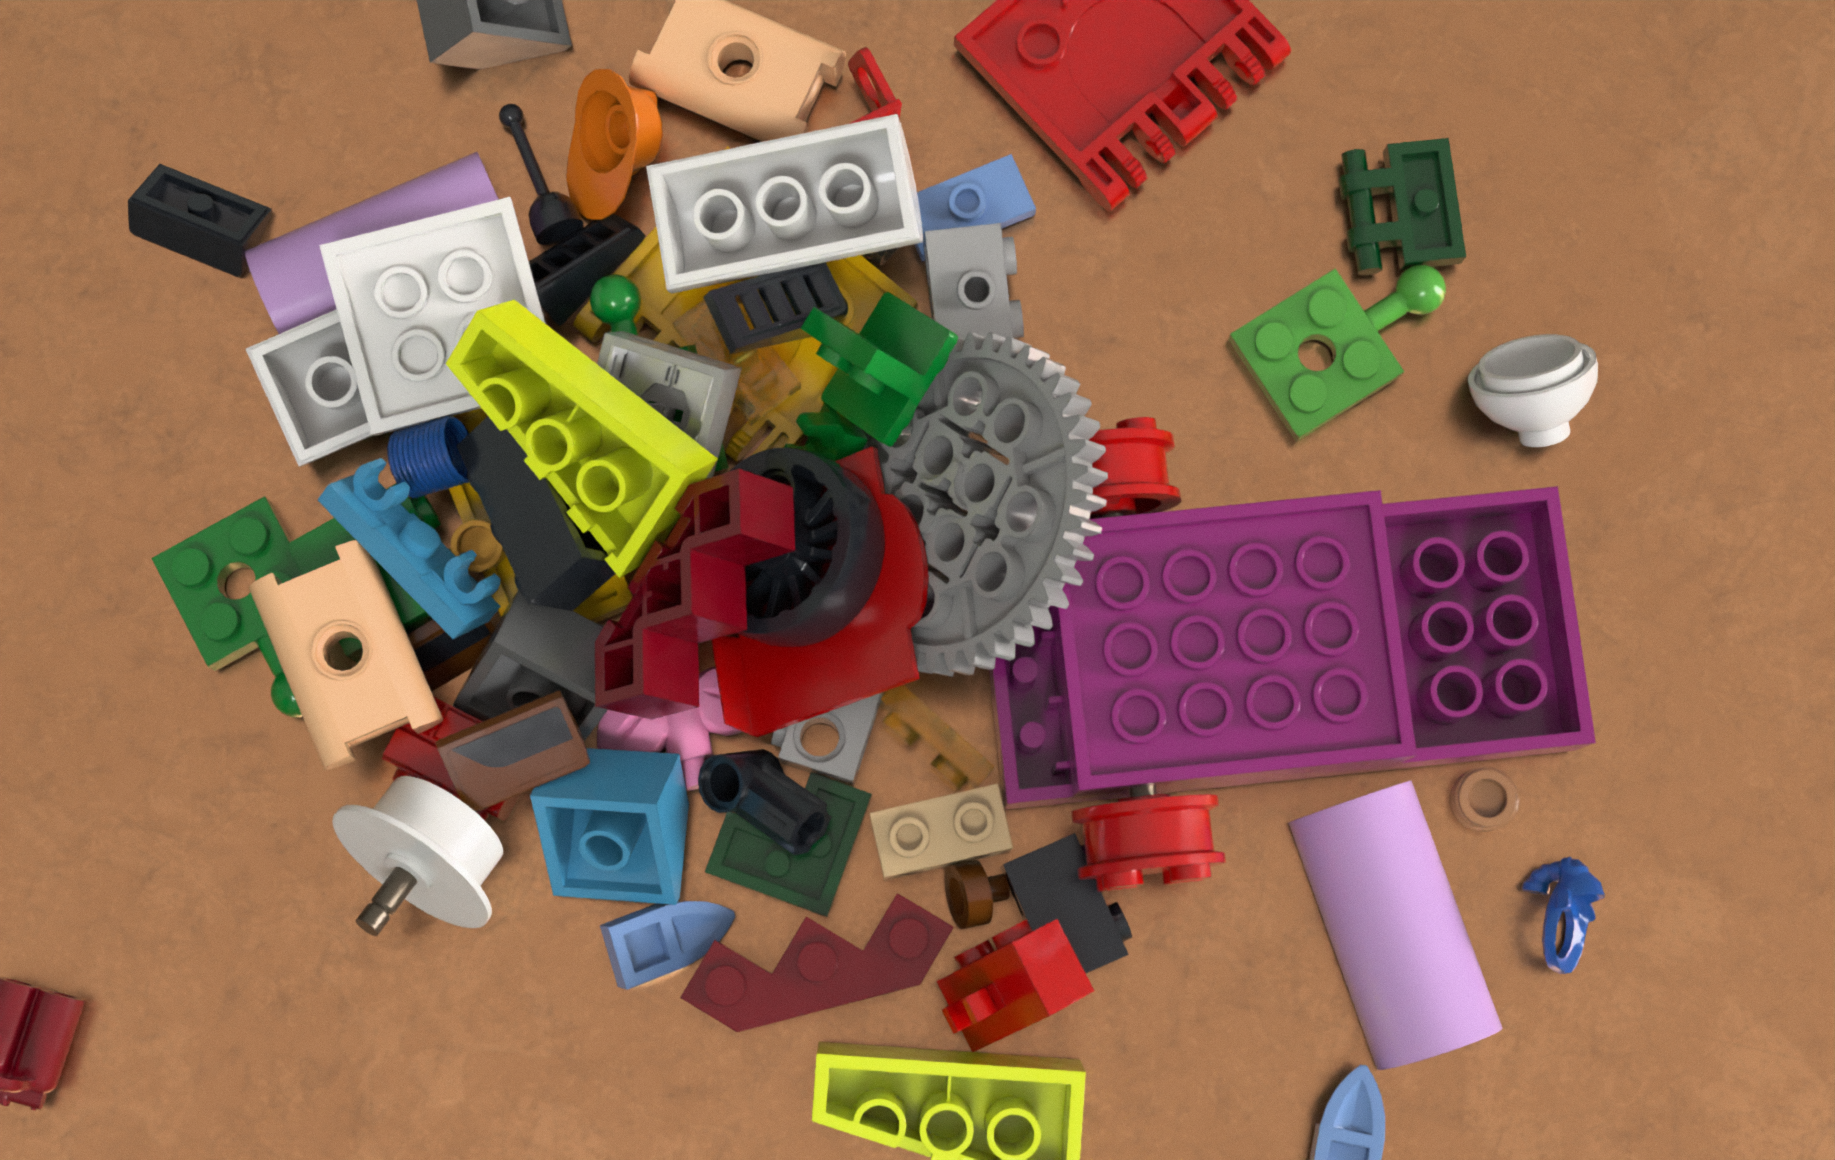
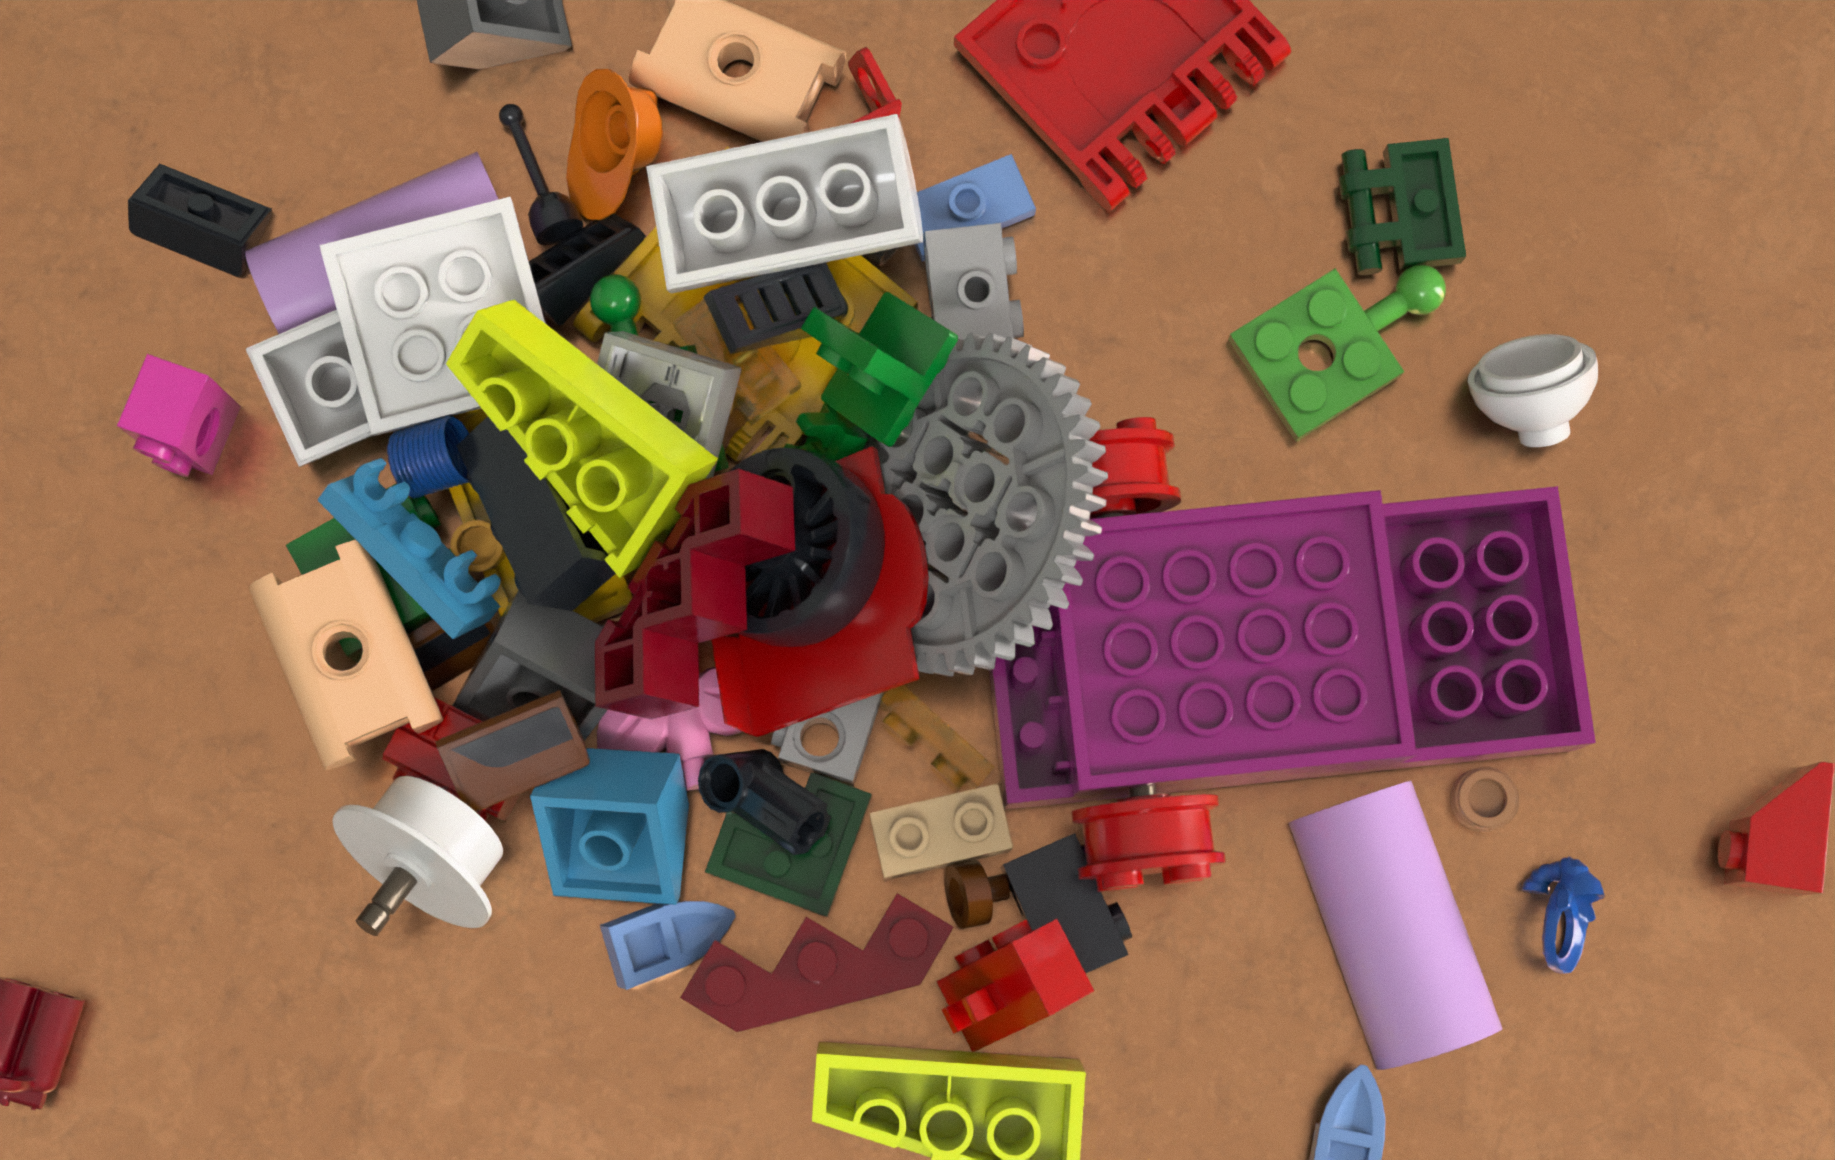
(178, 417): none -> dark pink brick
(196, 581): green plate -> none
(1782, 836): none -> red slope

